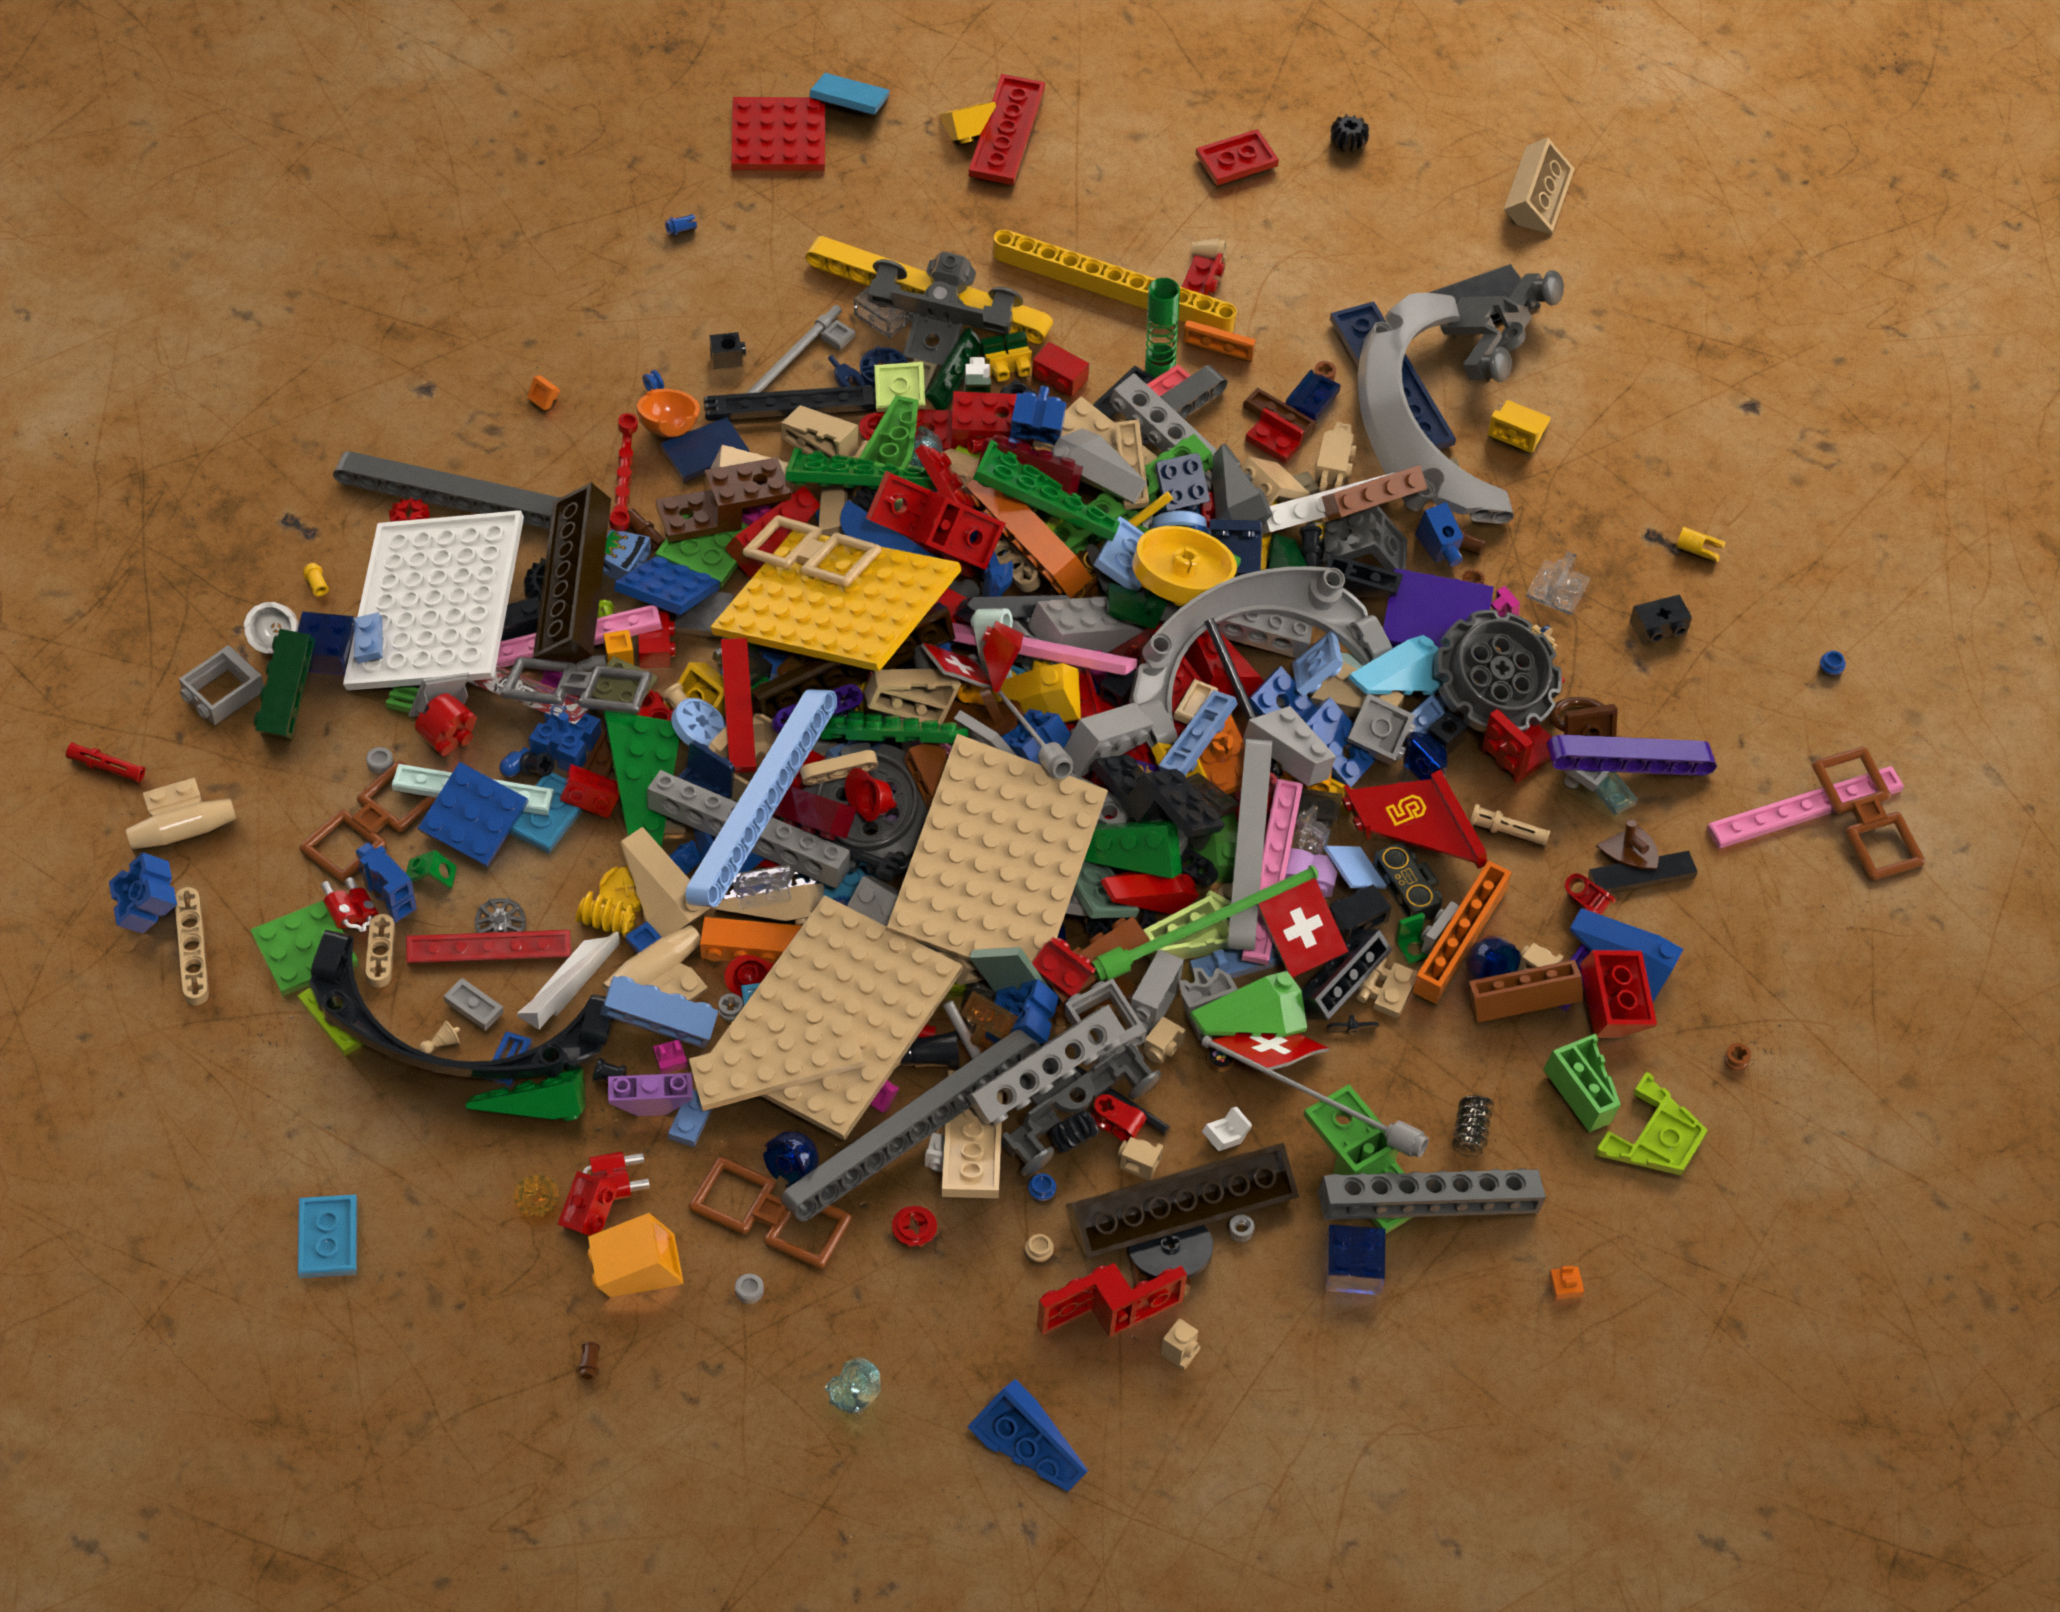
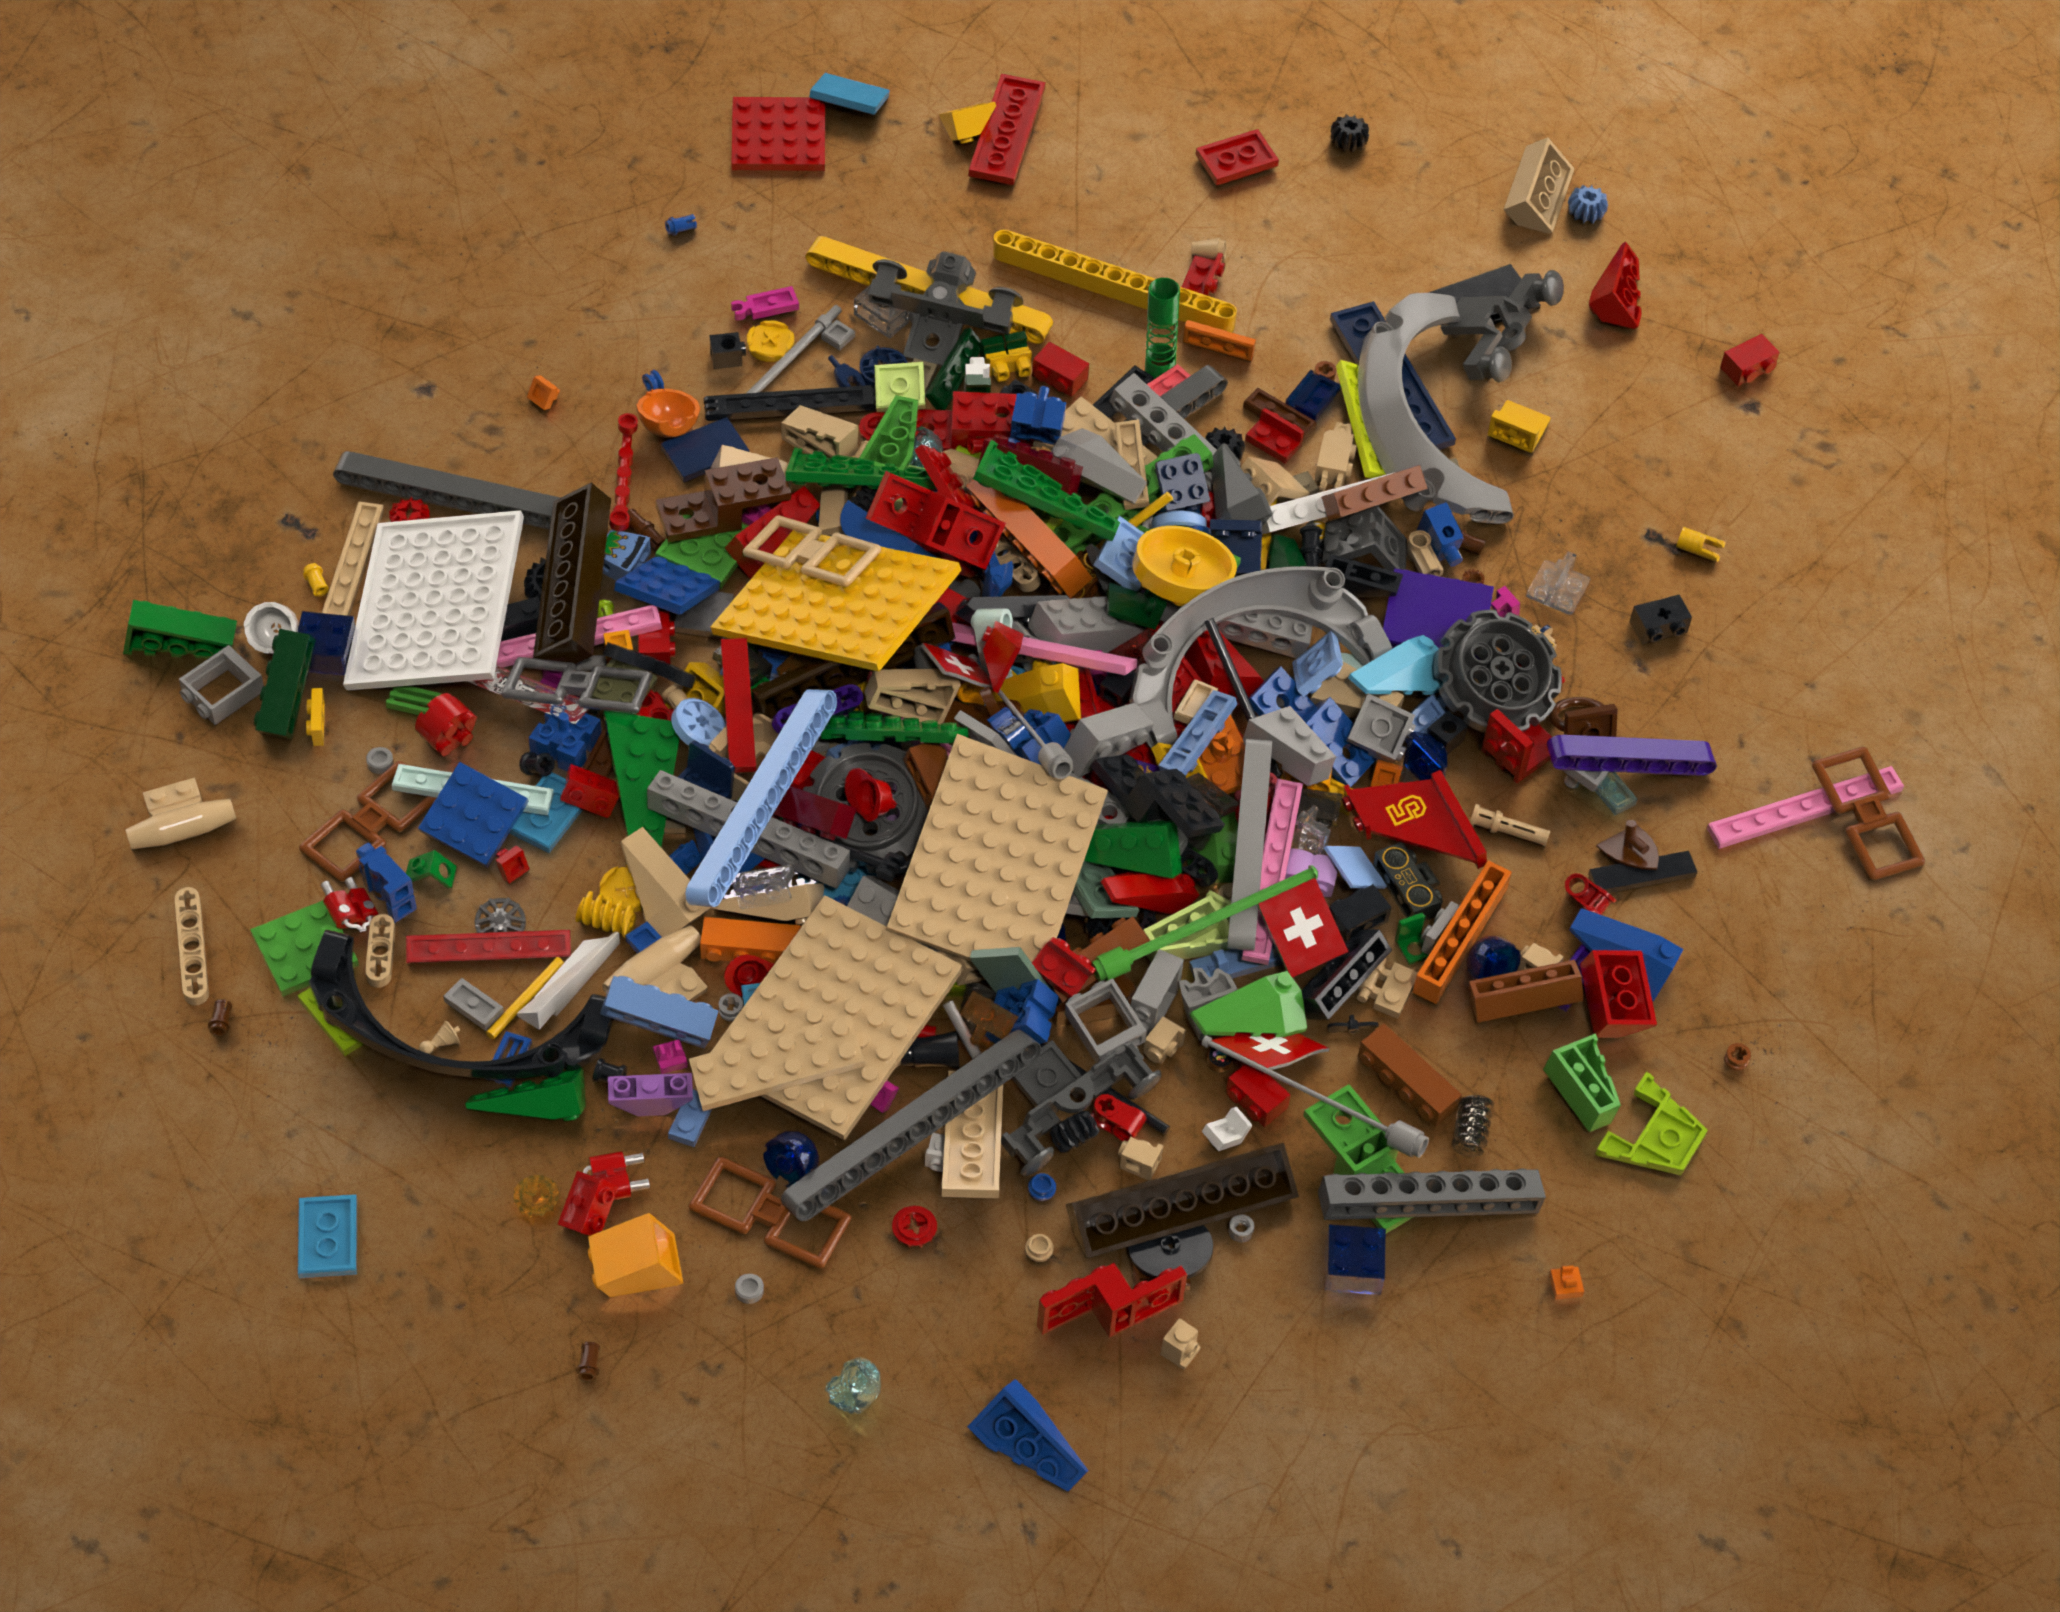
(78, 753): red pin -> none
(142, 893): blue brick -> none
(176, 631): none -> green wedge
(220, 1020): none -> reddish brown pin
(316, 709): none -> yellow plate
(353, 559): none -> tan tile
(368, 637): medium blue plate -> none
(436, 686): light grey piece -> none
(510, 764): blue cylinder -> none
(512, 863): none -> red tile
(524, 998): none -> yellow bar
(651, 664): none -> black beam
(766, 304): none -> dark pink plate
(769, 341): none -> yellow tile
(838, 767): tan beam -> none
(985, 1098): light grey brick -> none
(1009, 728): none -> blue leg
(1224, 436): none -> black gear
(1257, 1094): none -> red brick
(1348, 380): none -> neon yellow plate
(1386, 773): none -> orange tile
(1409, 1075): none -> dark orange brick
(1422, 555): none -> tan piece
(1587, 204): none -> medium blue gear
(1616, 291): none -> red wedge
(1750, 360): none -> red brick
(1832, 663): blue plate -> none

